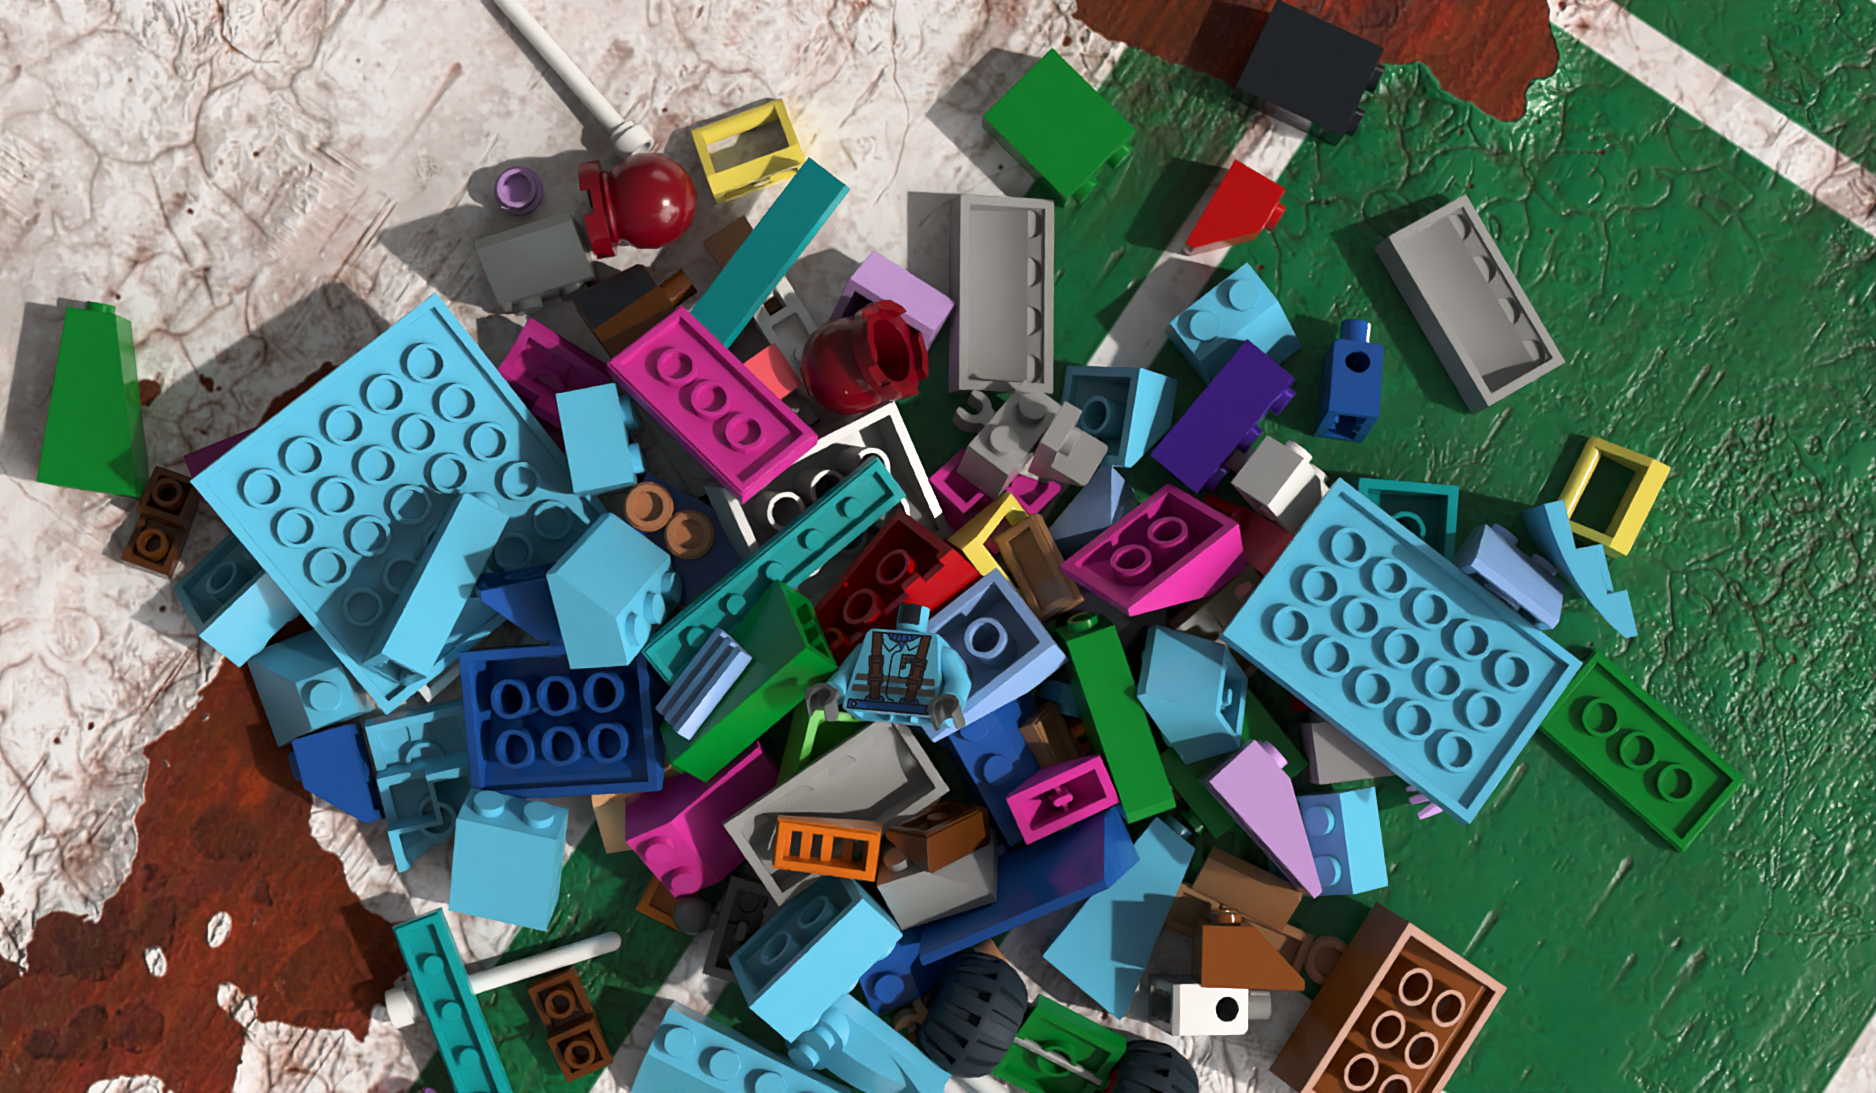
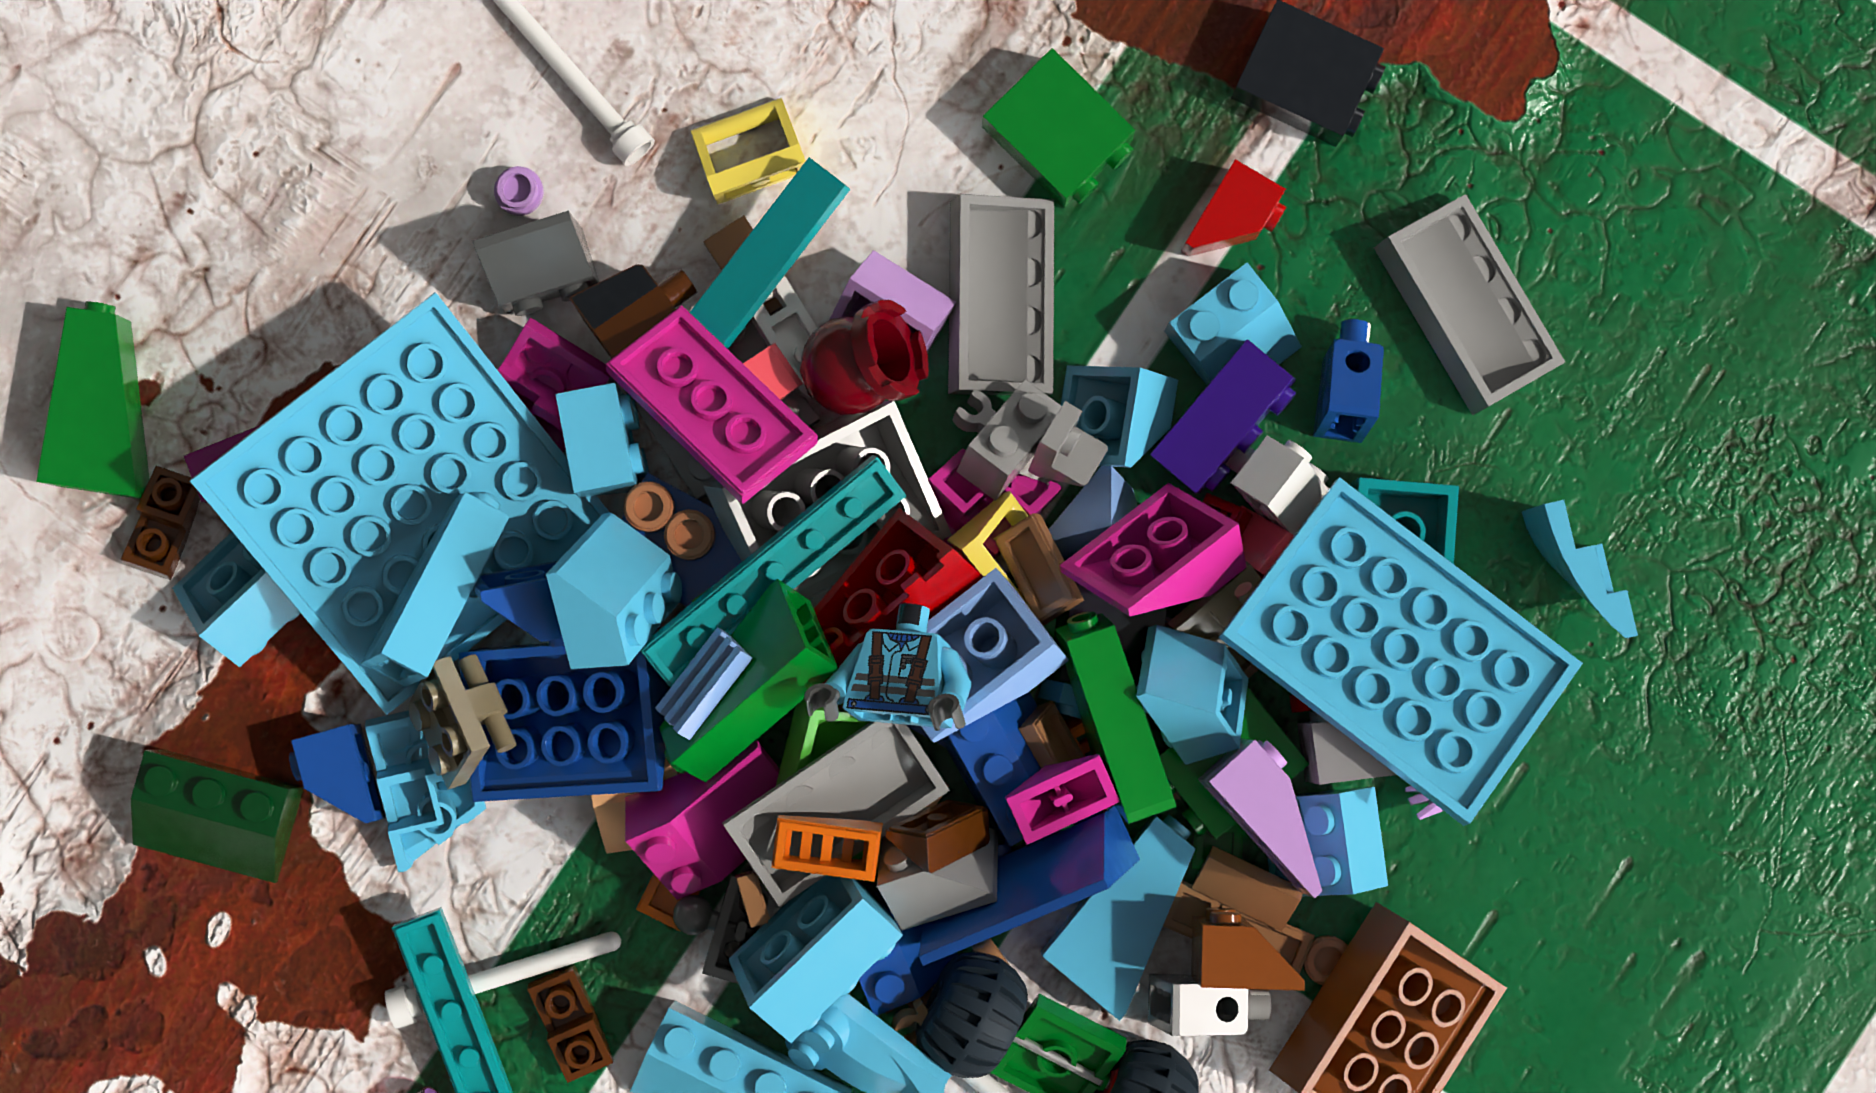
(213, 814): none -> dark green slope
(305, 687): medium azure slope -> none
(454, 718): none -> dark tan plate
(508, 858): medium azure brick -> none
(640, 202): dark red tile -> none
(752, 898): none -> medium nougat tile
(1511, 575): light blue slope -> none
(1634, 505): light yellow tile -> none
(1639, 752): green tile -> none

